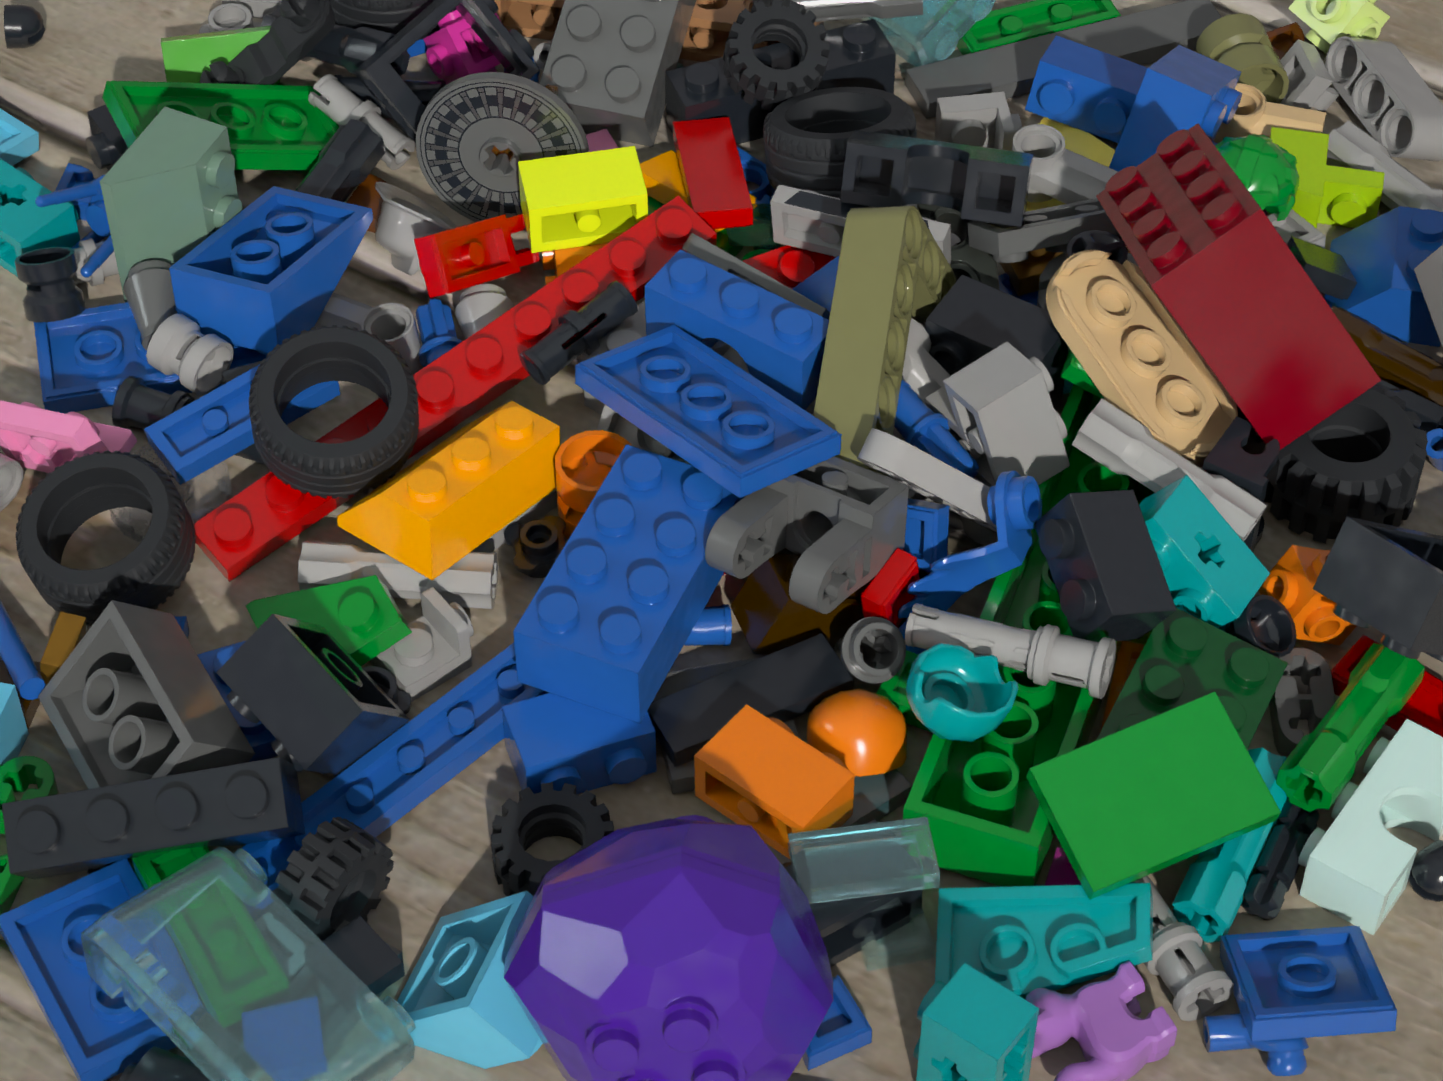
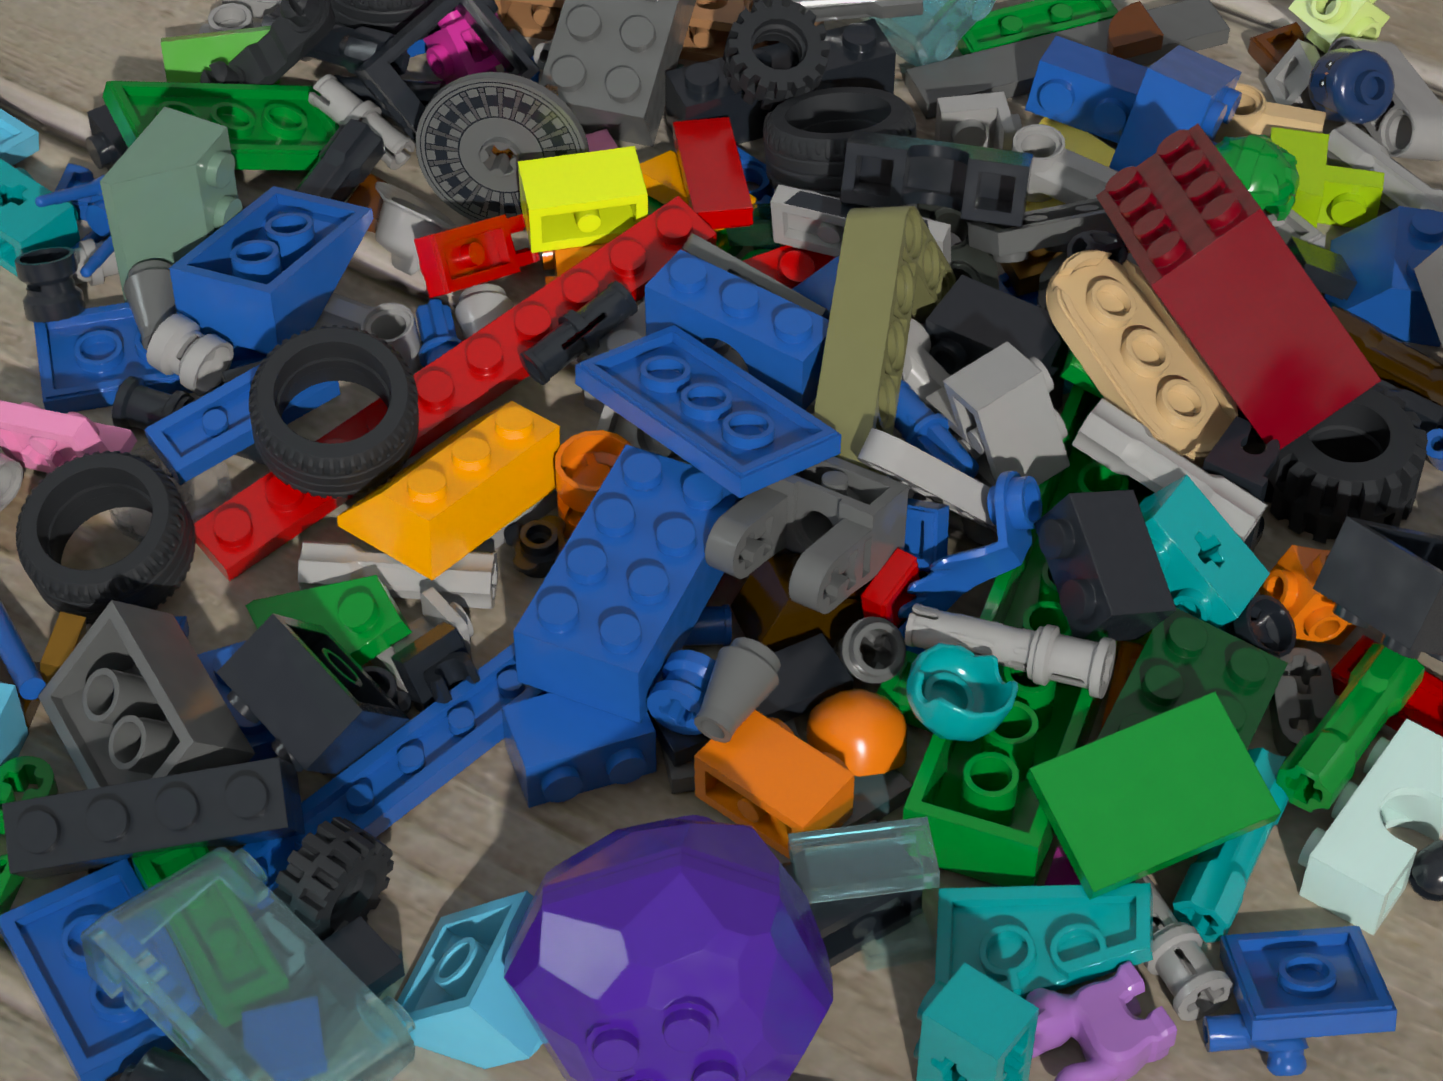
(22, 26): black hinge -> none
(434, 666): none -> black tile
(538, 817): black tyre -> none
(682, 691): none -> blue wheel
(738, 685): none -> dark grey cone
(840, 1031): blue tile -> none
(1133, 32): none -> reddish brown tile
(1245, 46): olive wheel -> none
(1279, 862): black axle -> none
(1351, 85): none -> dark blue head

